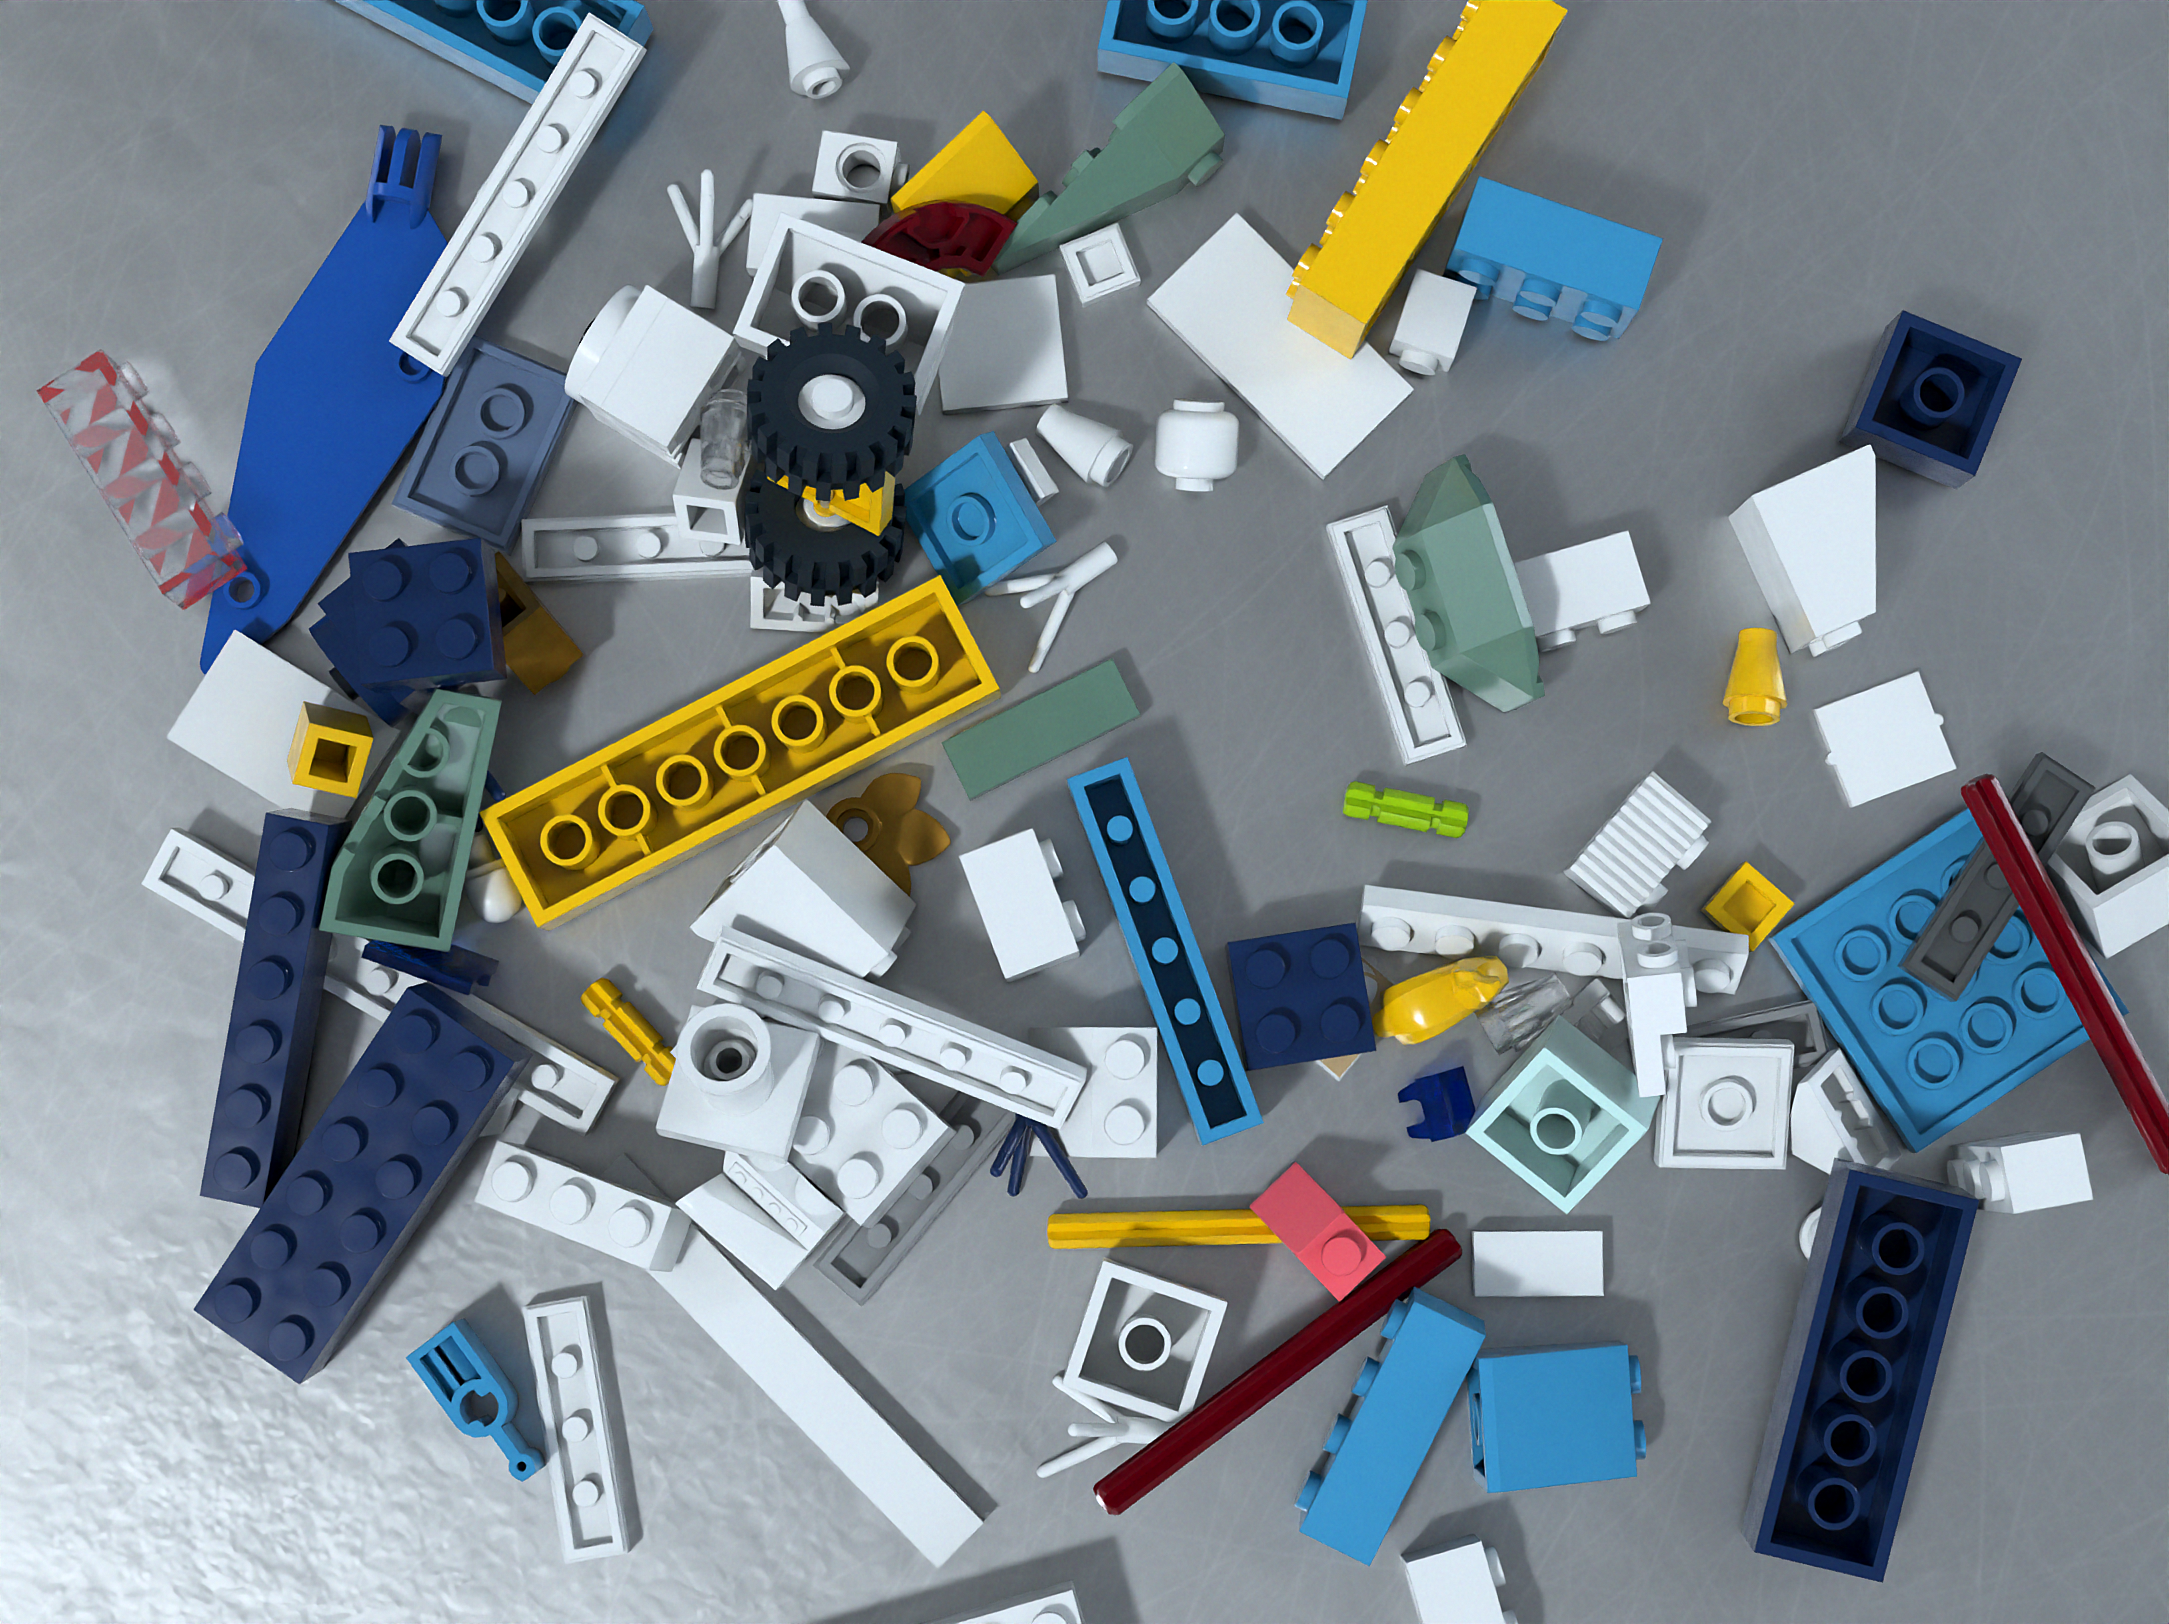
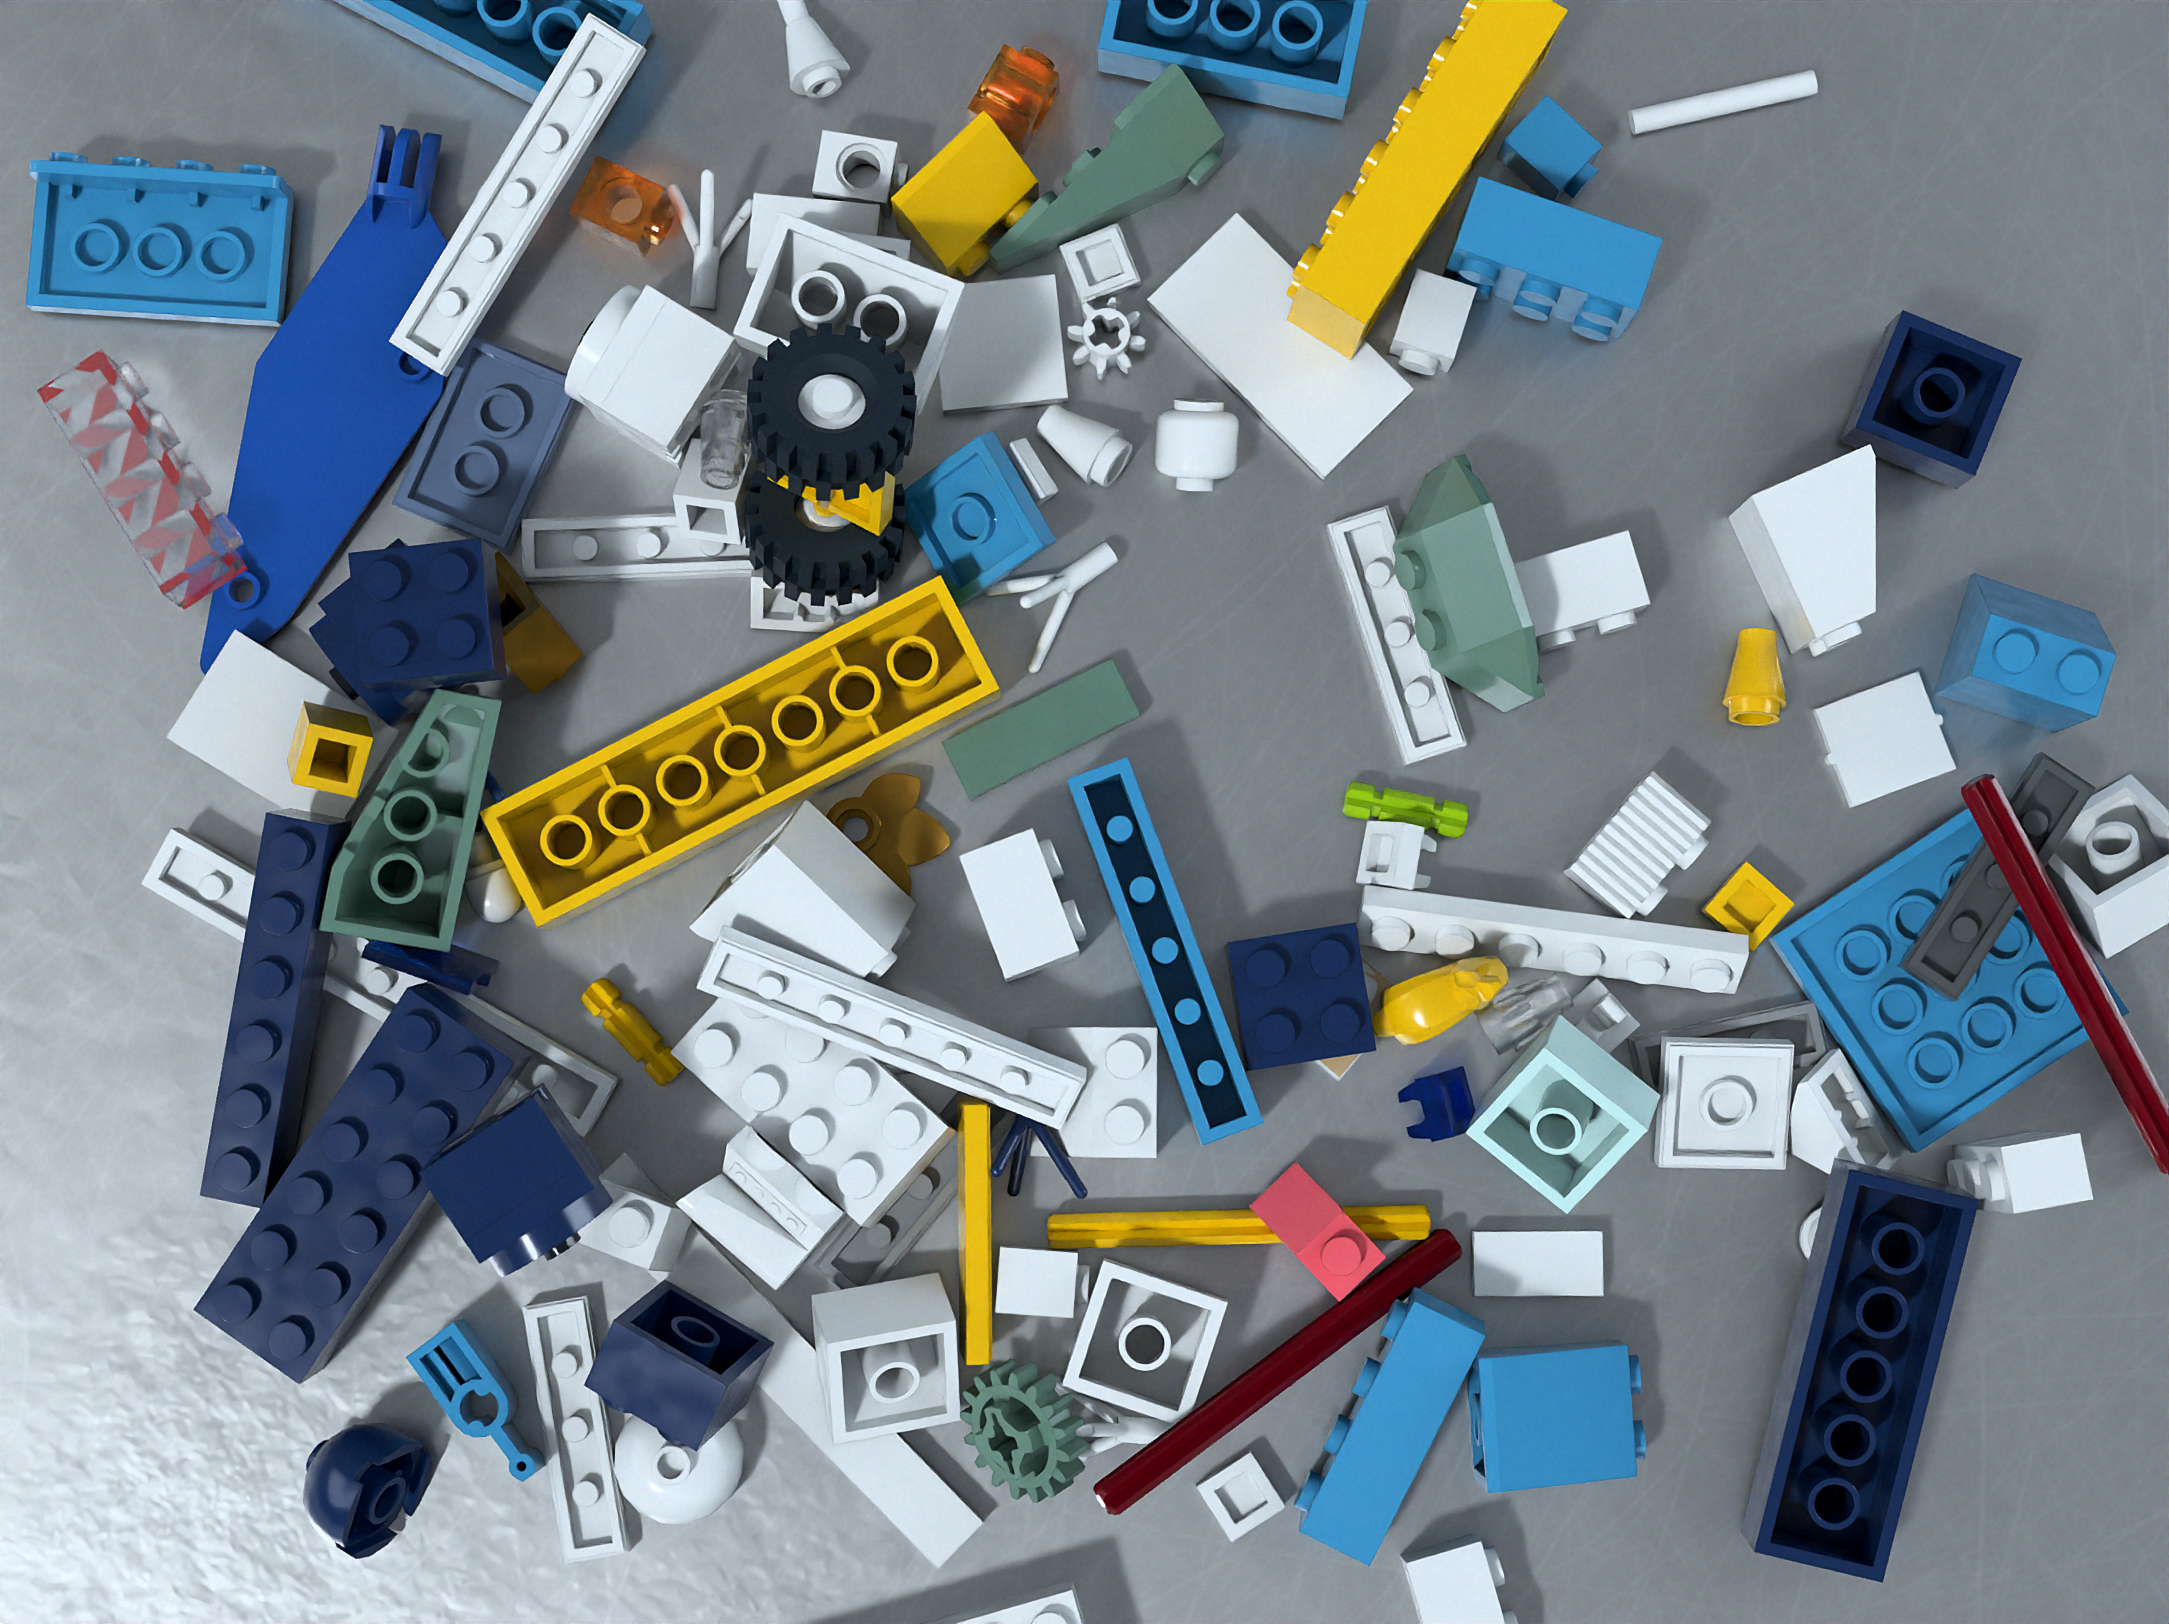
(159, 240): none -> dark azure bracket
(362, 1483): none -> dark blue cylinder
(518, 1184): none -> dark blue piece
(603, 188): none -> clear orange brick
(674, 1480): none -> white cylinder
(678, 1365): none -> dark blue brick
(745, 1110): white plant -> none
(887, 1357): none -> white slope
(944, 235): dark red tile -> none
(974, 1230): none -> yellow tile
(1017, 94): none -> clear orange brick
(1024, 1430): none -> sand green gear
(1040, 1281): none -> white brick
(1110, 321): none -> white gear
(1240, 1496): none -> white tile
(1392, 855): none -> white tile
(1551, 152): none -> dark azure brick
(1656, 992): white plate -> none
(1722, 102): none -> white bar
(2026, 657): none -> dark azure slope

